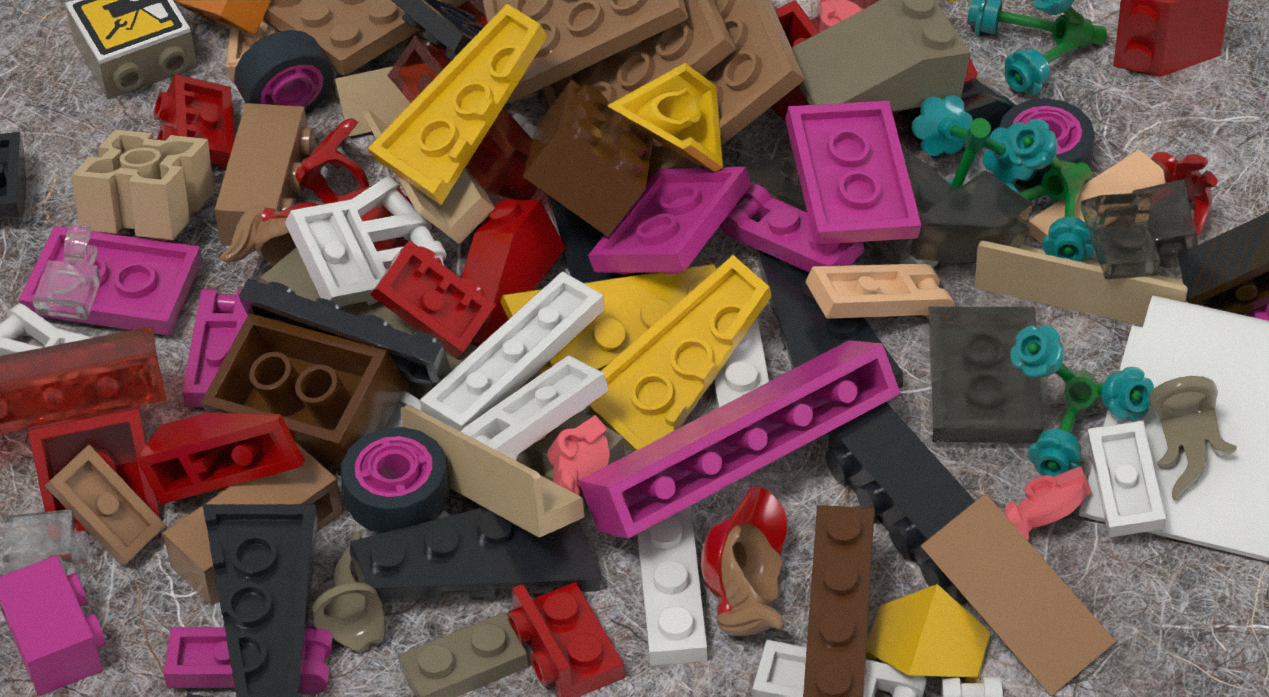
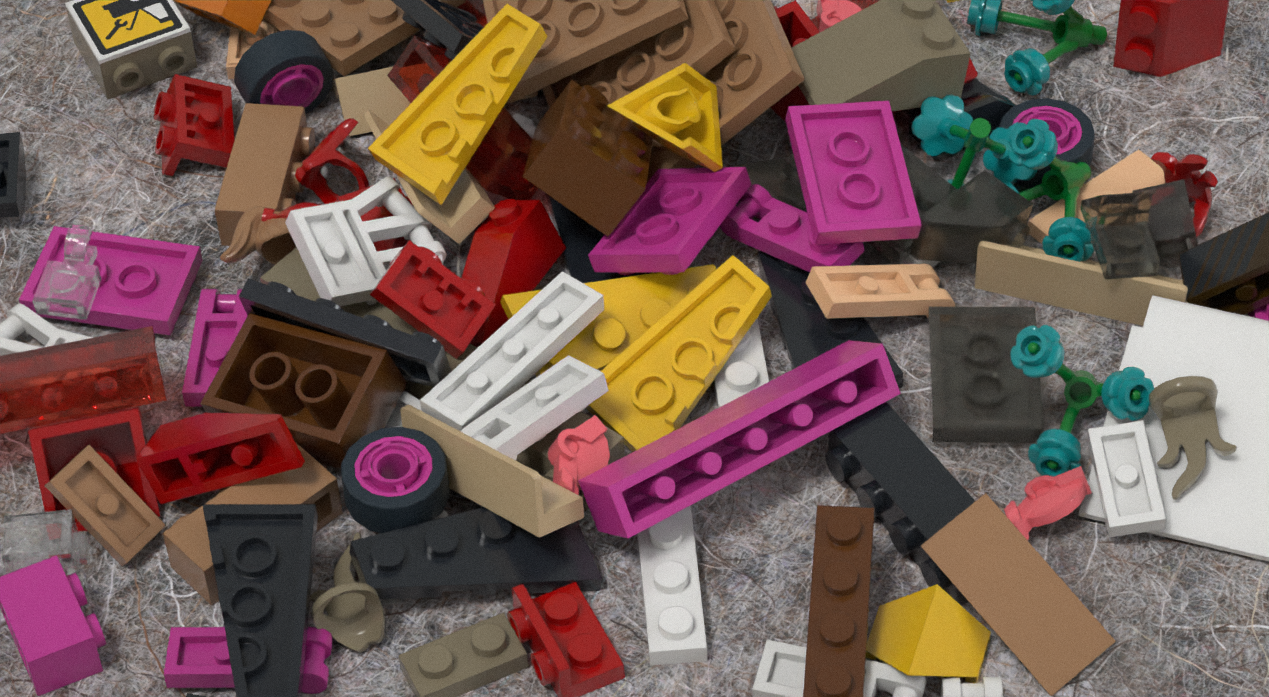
(143, 184): tan brick -> none
(744, 564): hair -> none

